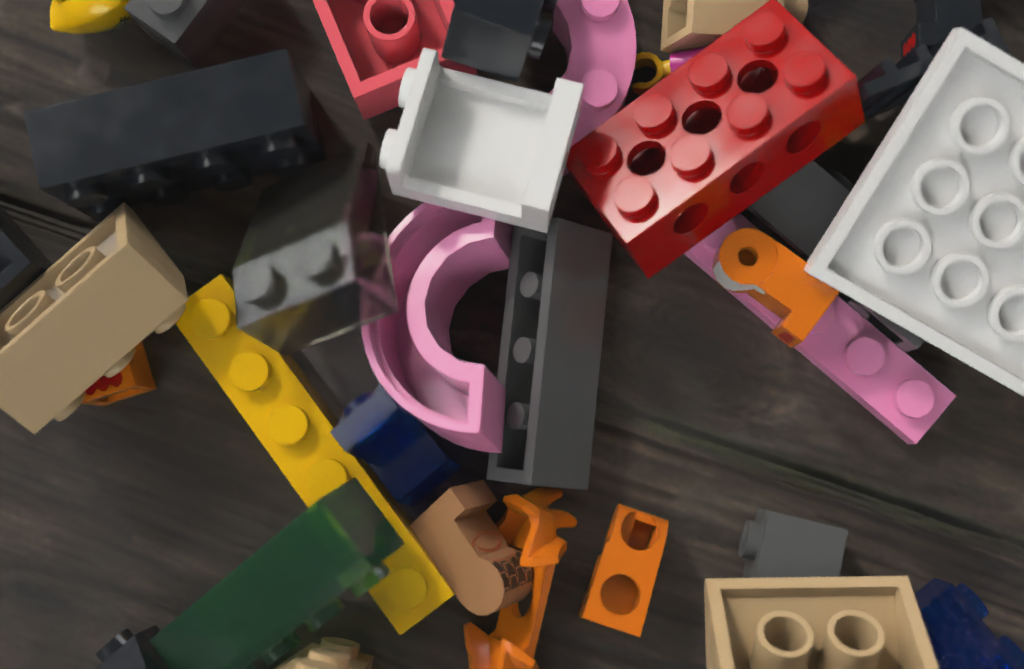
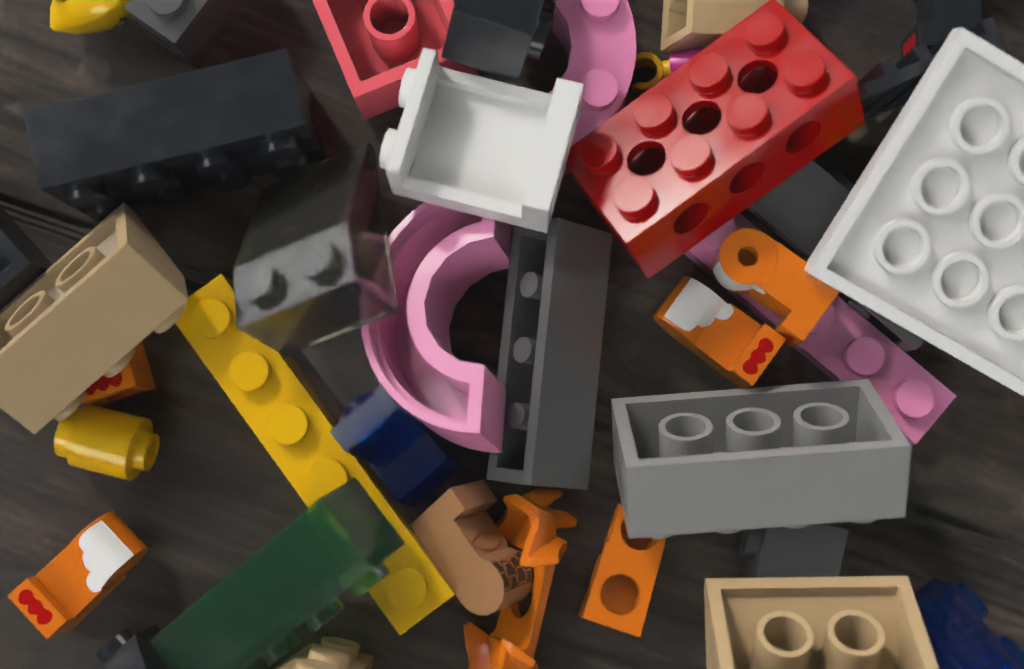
(79, 576): none -> orange leg
(107, 442): none -> yellow brick
(718, 332): none -> orange leg
(758, 459): none -> light grey brick

